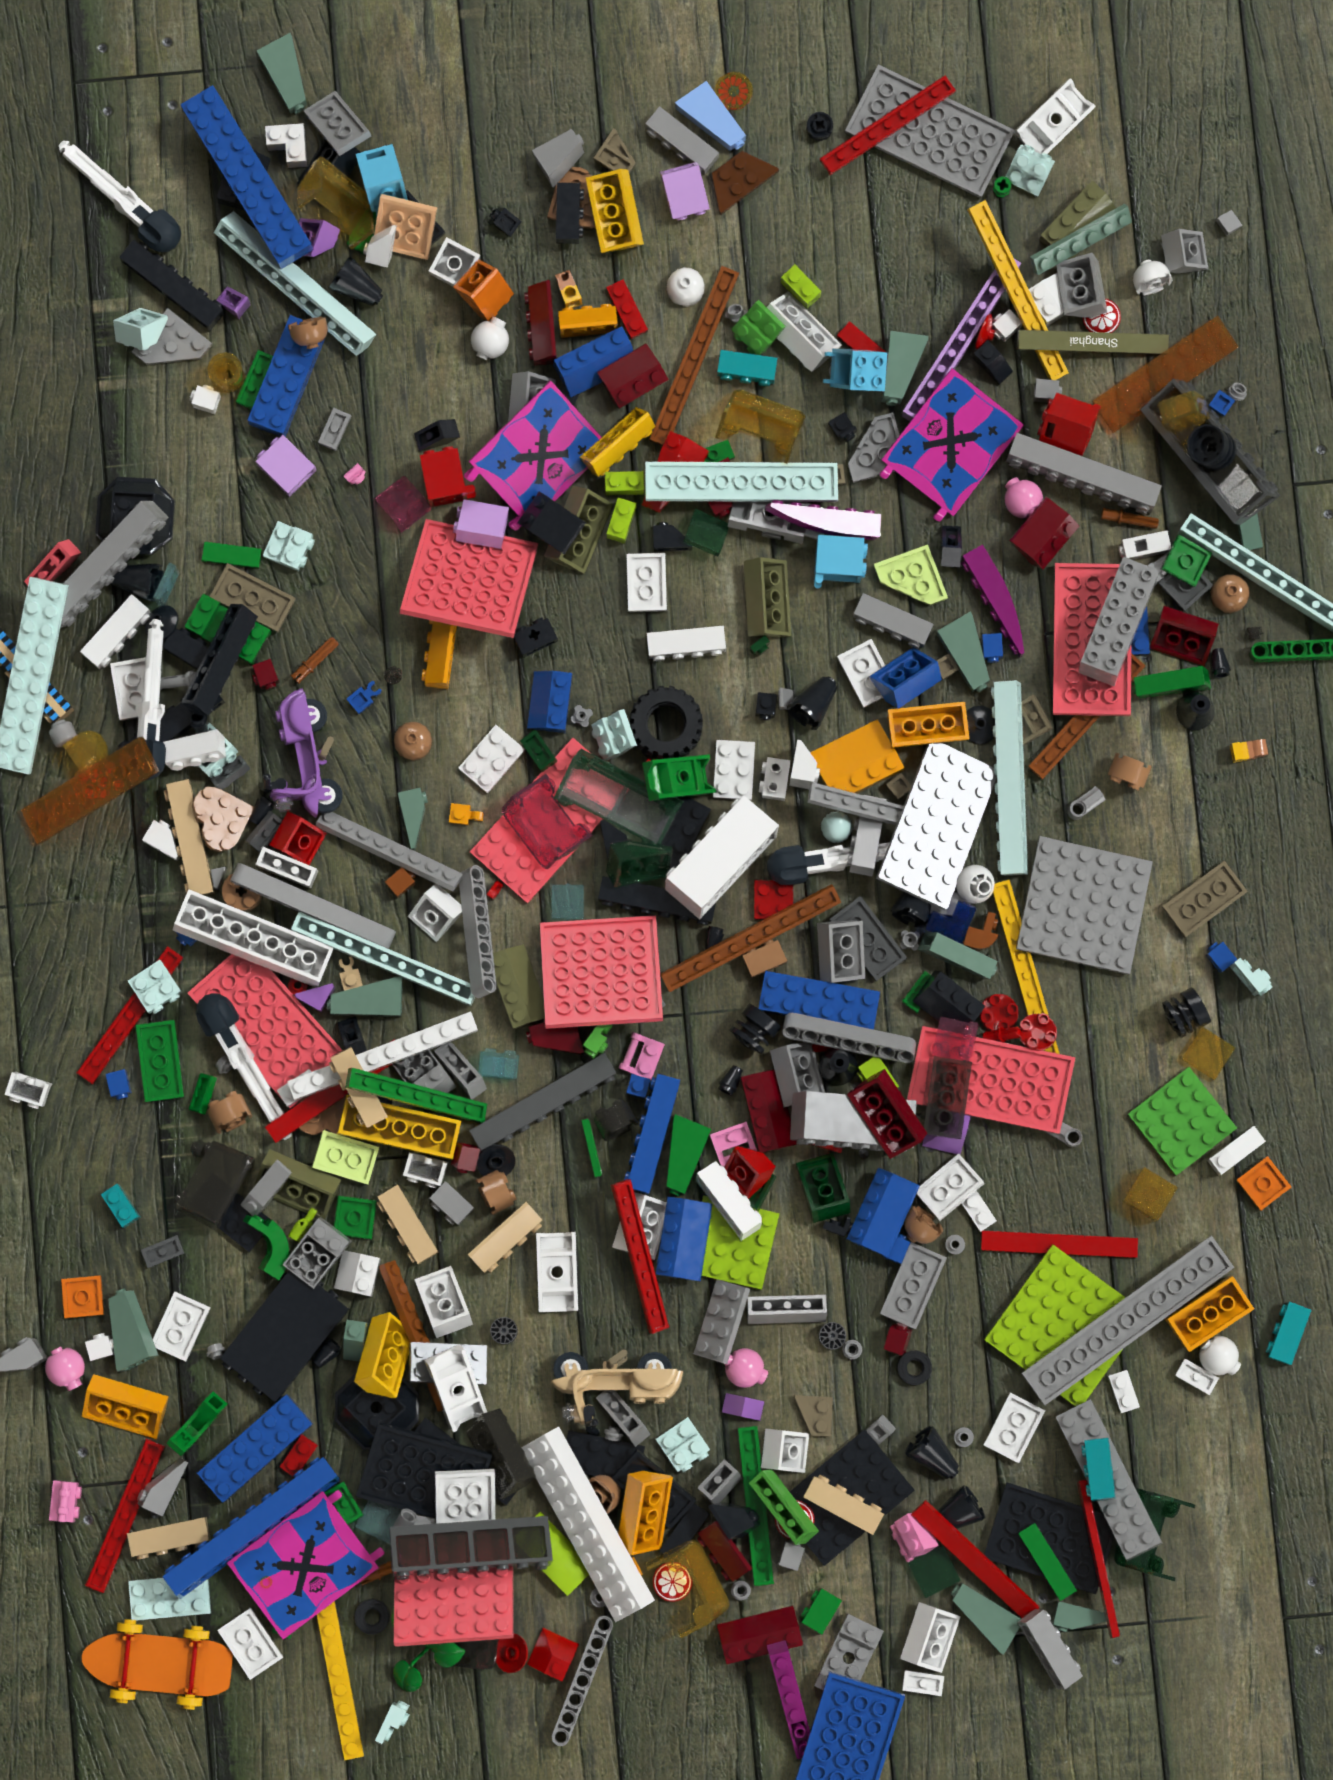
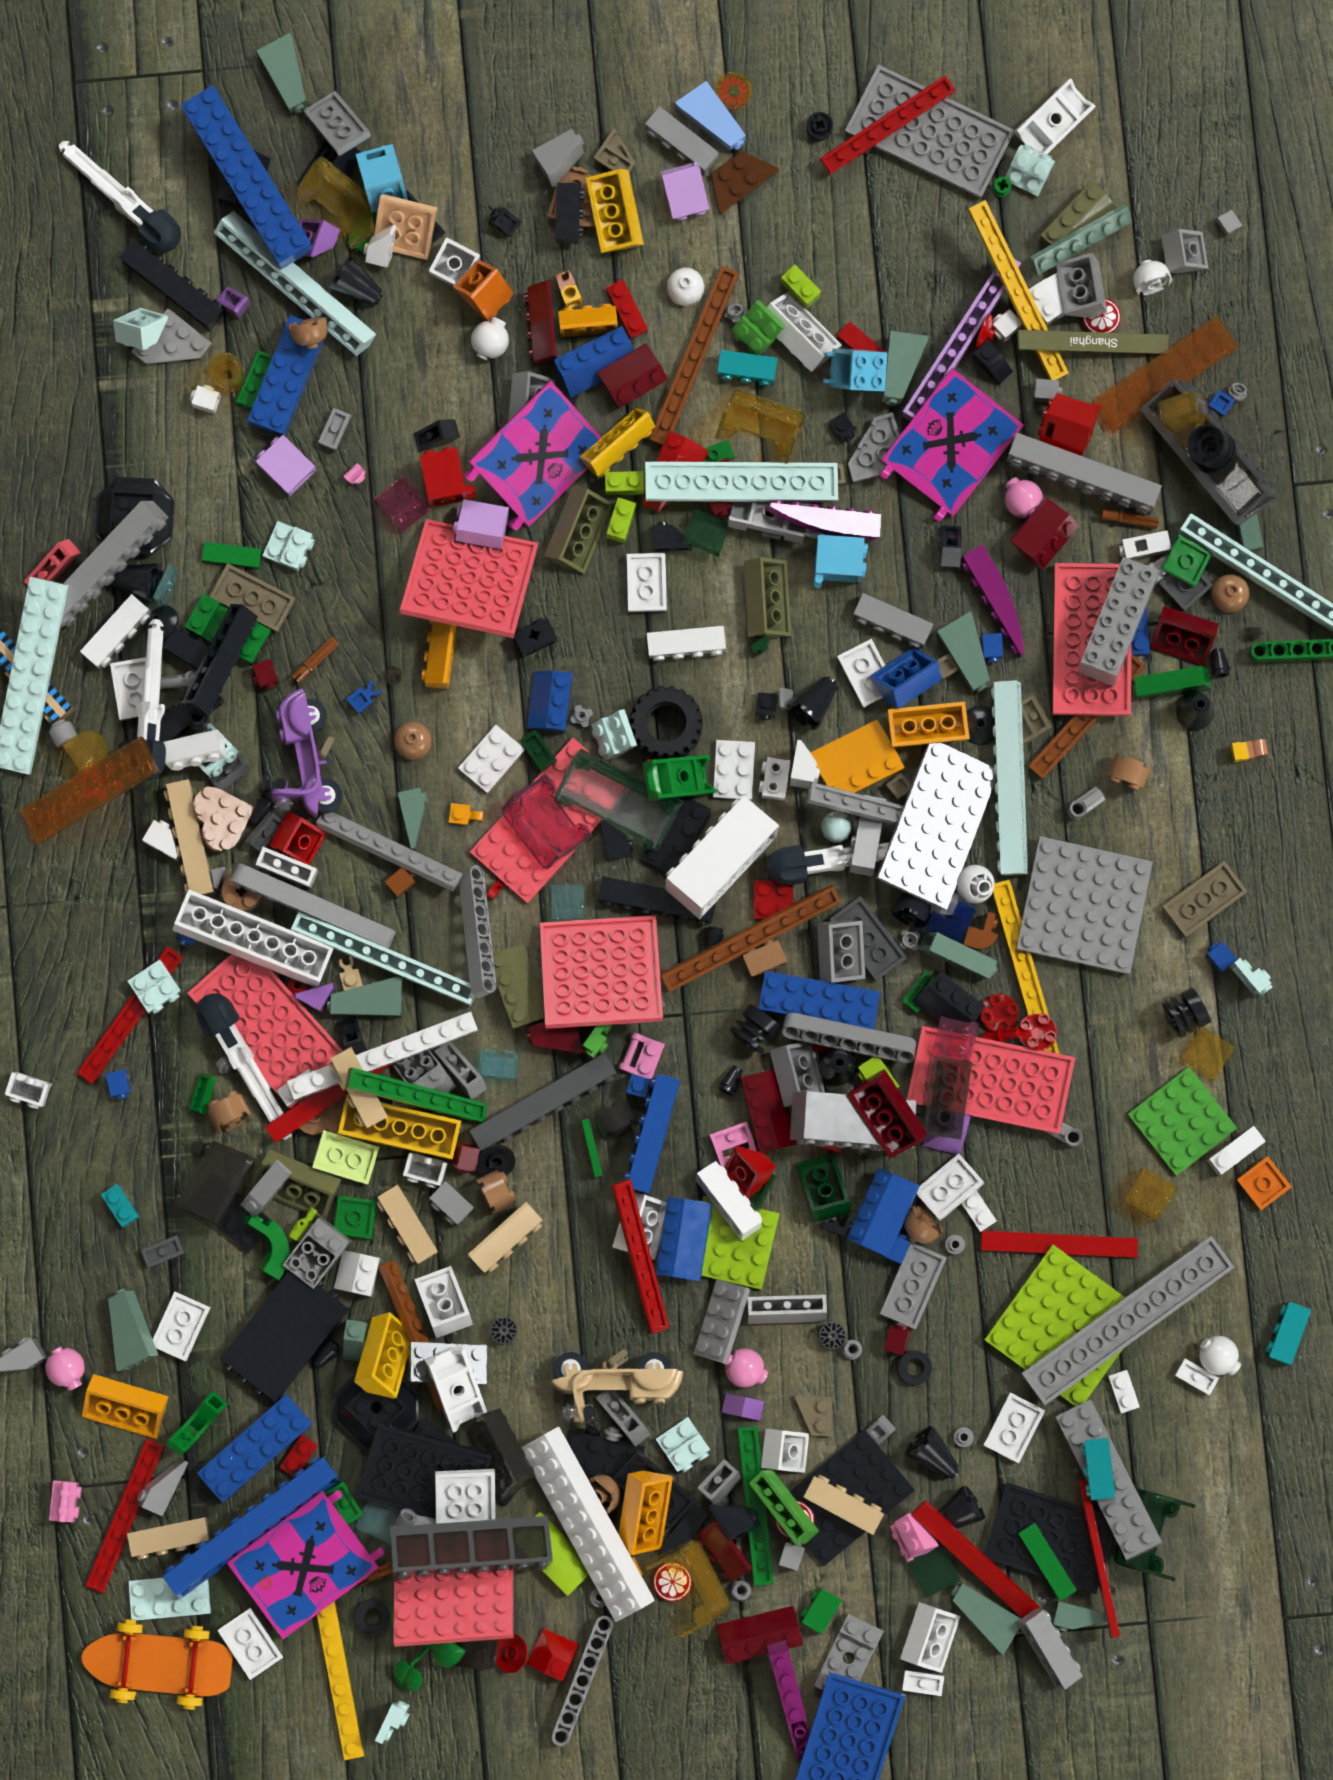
(82, 1296): orange plate -> none
(100, 1347): white brick -> none
(160, 1061): green plate -> none
(215, 1351): light grey plate -> none
(288, 138): white brick -> none
(436, 912): white slope -> none
(551, 522): black slope -> none
(562, 1292): white piece -> none
(637, 862): clear green slope -> none
(685, 1151): green slope -> none
(913, 575): yellowish green plate -> none
(1209, 1313): light orange slope -> none

